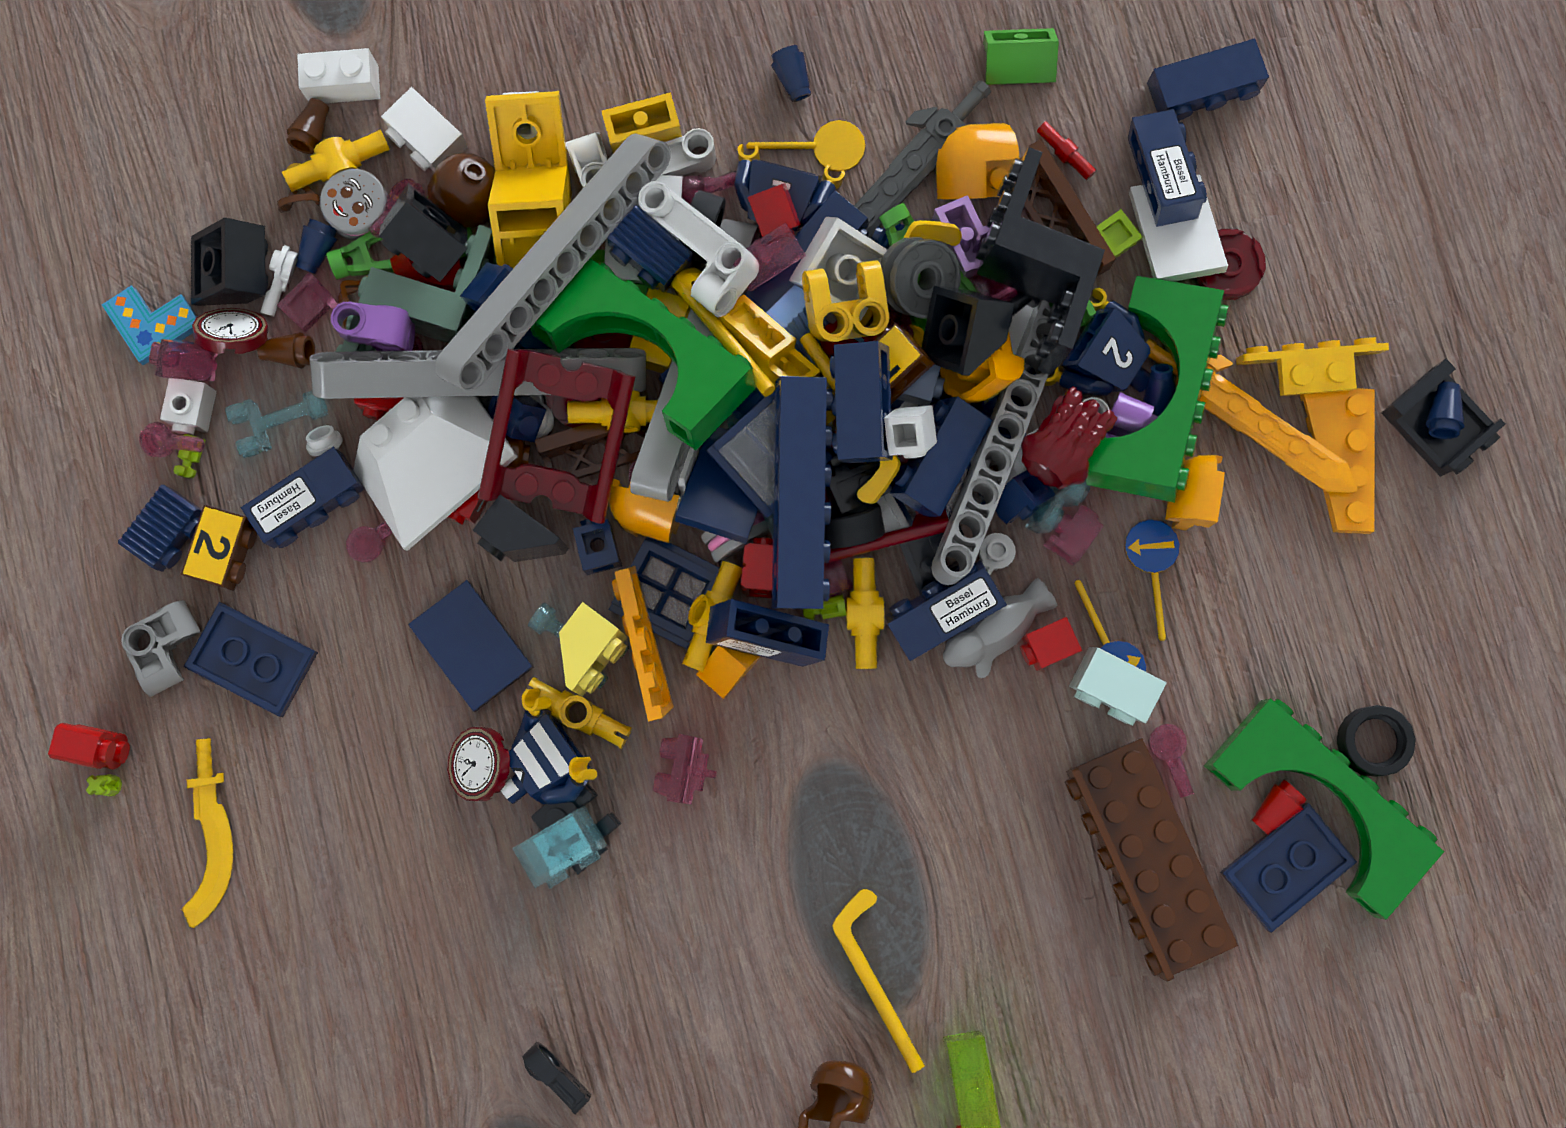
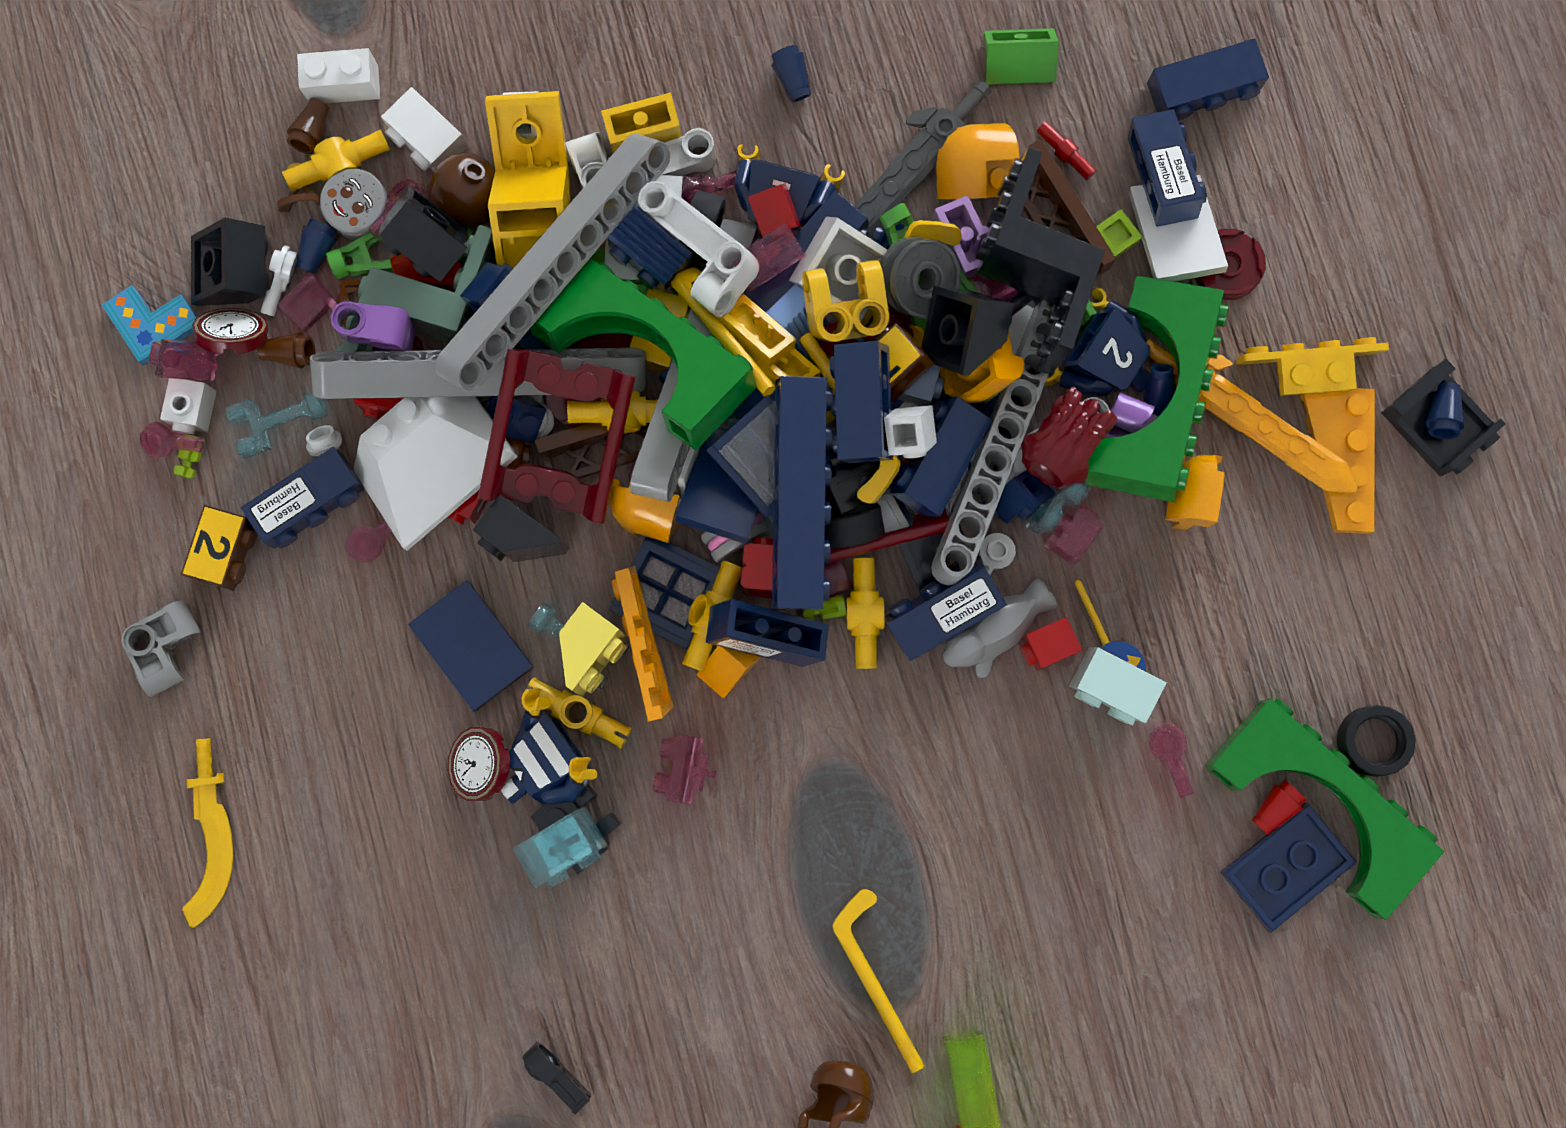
(89, 746): red brick -> none
(104, 785): lime piece -> none
(162, 529): dark blue brick -> none
(250, 659): dark blue tile -> none
(592, 561): dark blue brick -> none
(834, 144): yellow piece -> none
(1150, 860): reddish brown bracket -> none
(1153, 549): blue piece -> none

